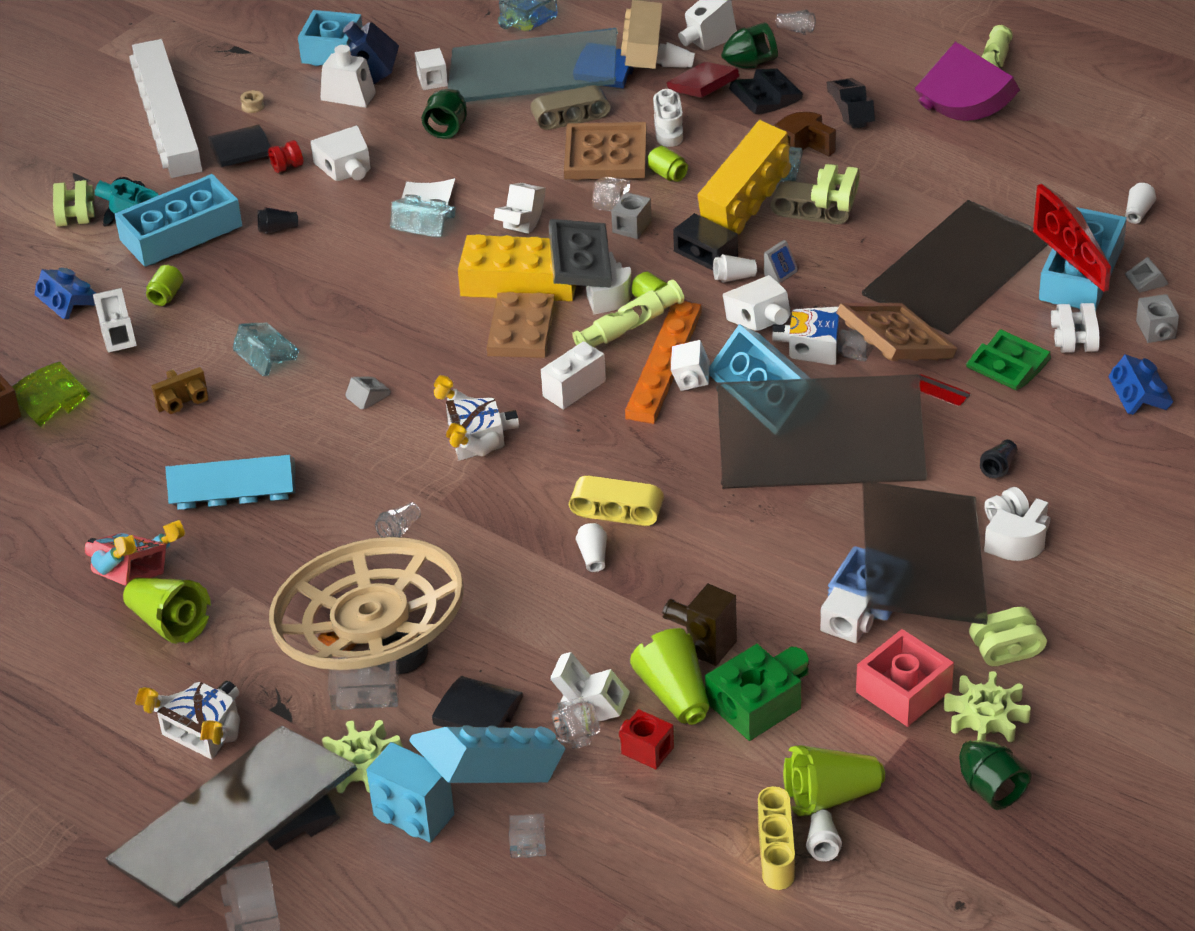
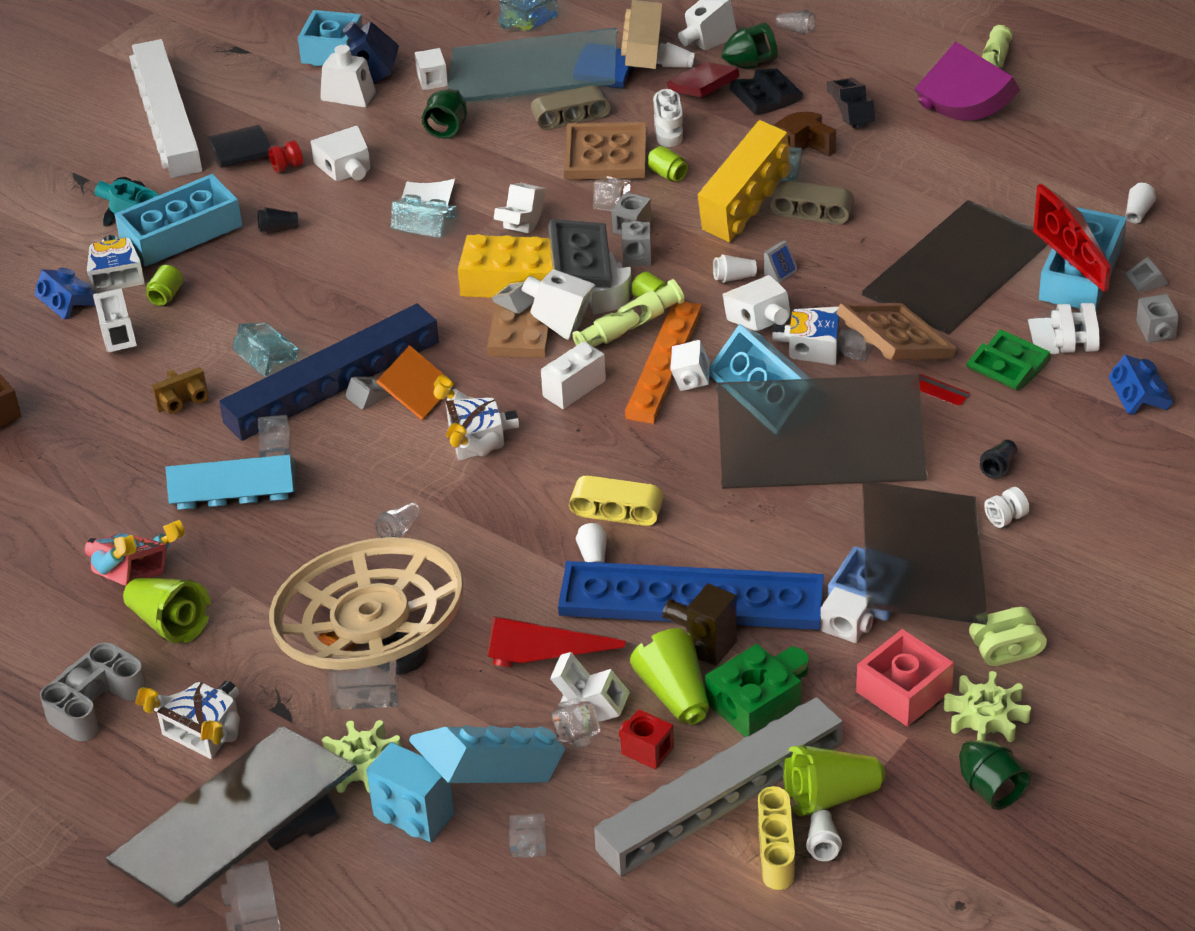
(48, 391): clear neon green slope -> none
(71, 695): none -> light grey beam
(84, 207): yellowish green brick -> none
(113, 265): none -> white torso
(252, 101): tan bush -> none
(274, 436): none -> clear bracket
(329, 370): none -> dark blue brick
(412, 382): none -> orange piece
(476, 704): black slope -> none
(513, 298): none -> light grey slope
(528, 642): none -> red wedge
(559, 301): none -> white torso
(636, 244): none -> light grey brick
(643, 591): none -> blue plate
(704, 240): black brick -> none
(713, 787): none -> light grey brick
(827, 181): yellowish green brick -> none
(1017, 536): white brick -> none
(1043, 334): none -> white sticker

